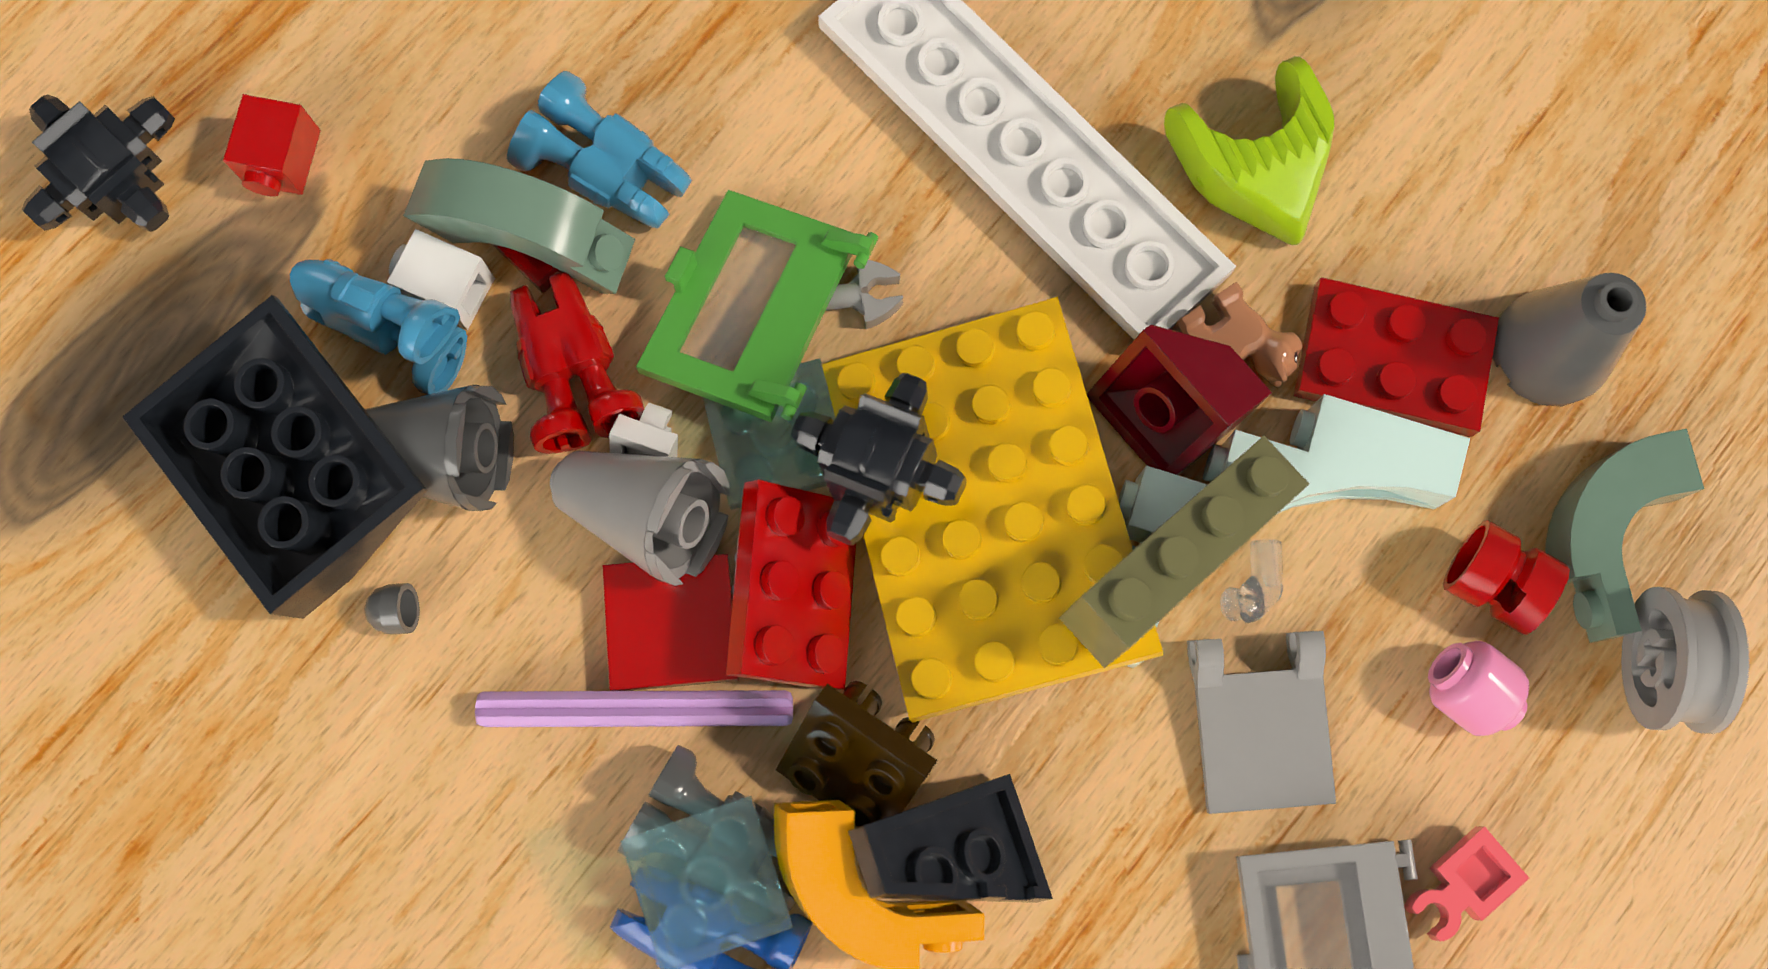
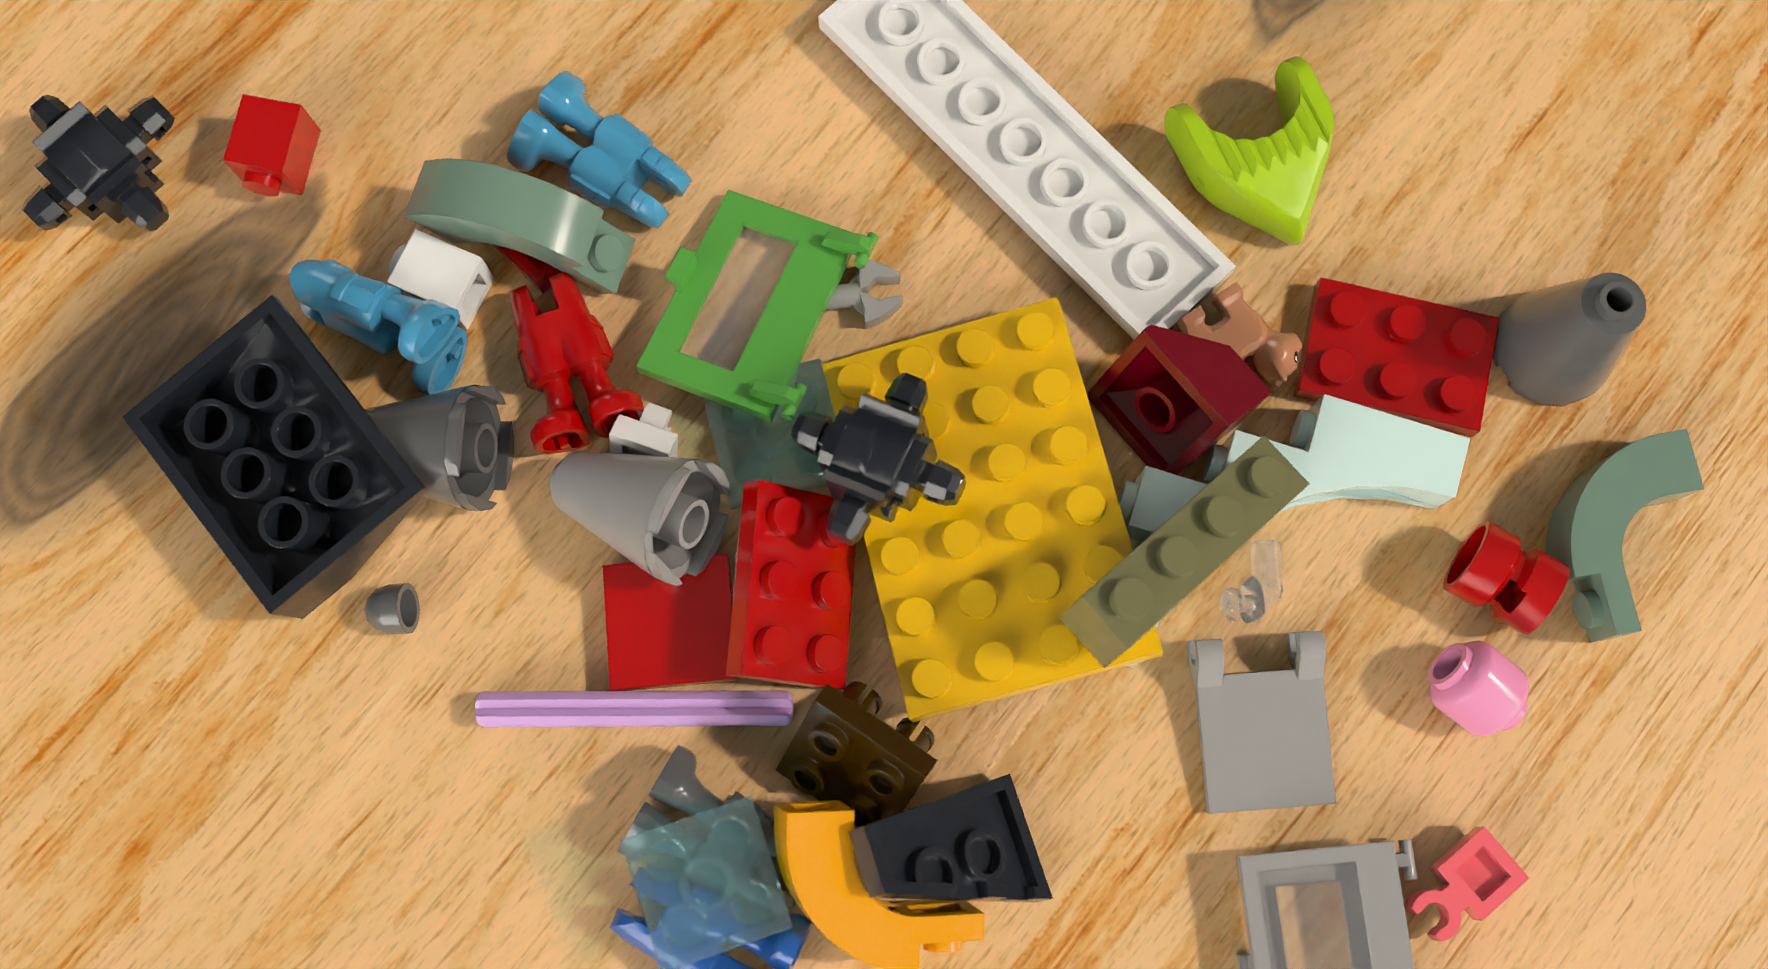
(1686, 661): light grey wheel -> none

